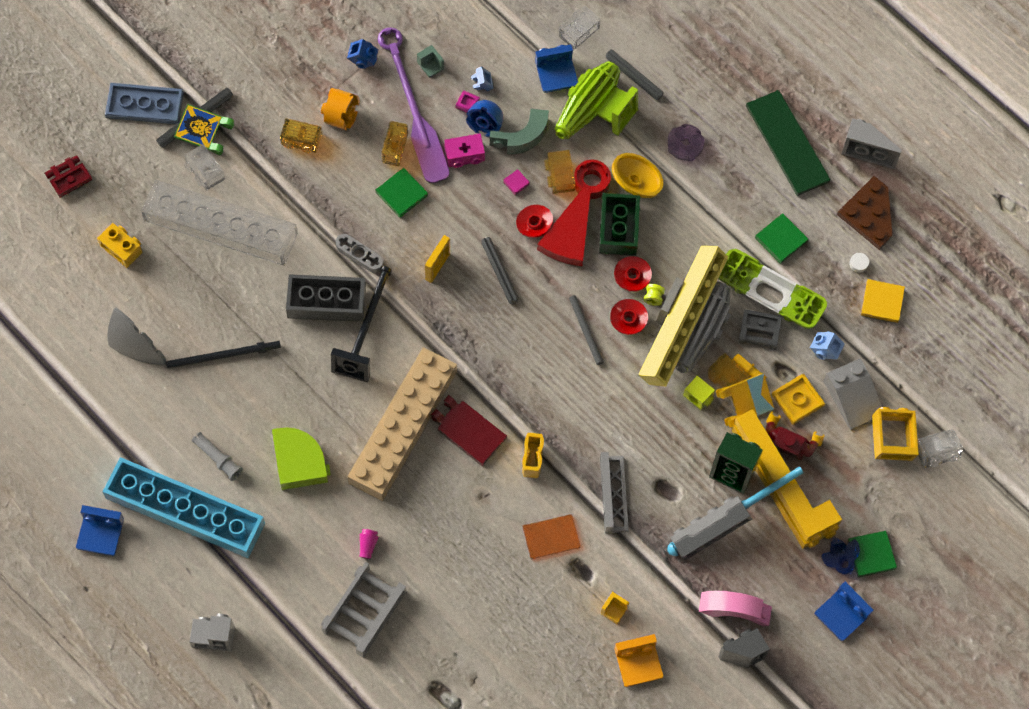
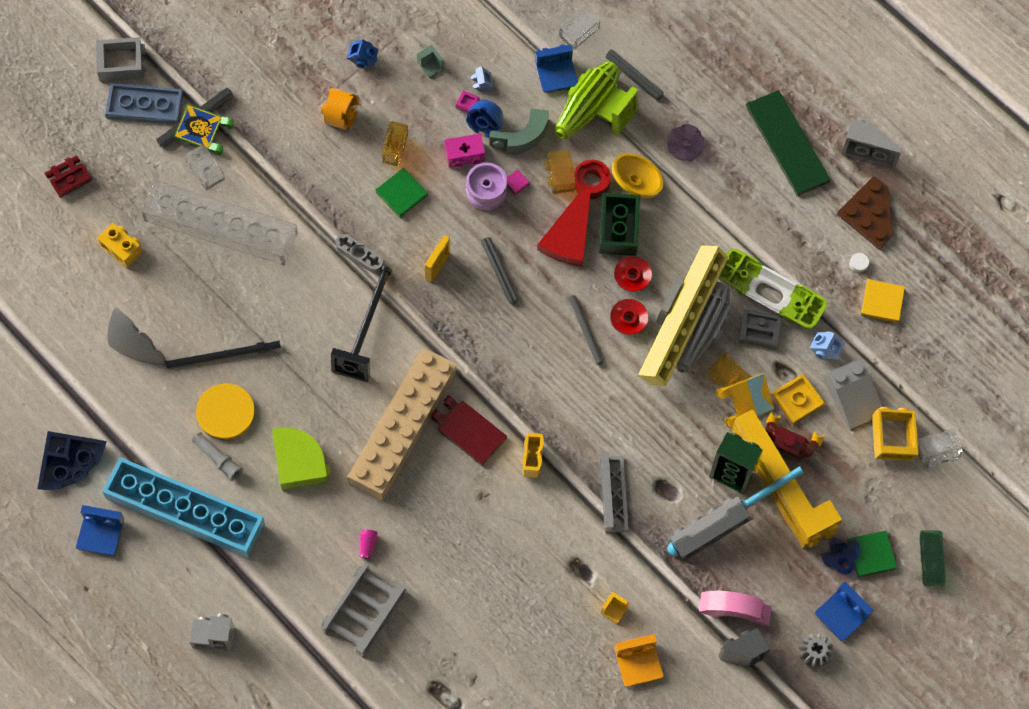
(68, 459): none -> dark blue brick
(120, 73): none -> light grey window
(225, 411): none -> yellow tile
(301, 135): clear yellow brick -> none
(326, 298): dark grey brick -> none
(423, 135): medium lavender piece -> none
(486, 186): none -> lavender wheel
(531, 215): red dish -> none
(551, 536): clear orange piece -> none
(654, 294): neon yellow wheel -> none
(699, 393): neon yellow brick -> none
(746, 366): yellow axle -> none
(781, 238): green tile -> none
(812, 656): none -> light grey gear
(932, 558): none -> clear green beam

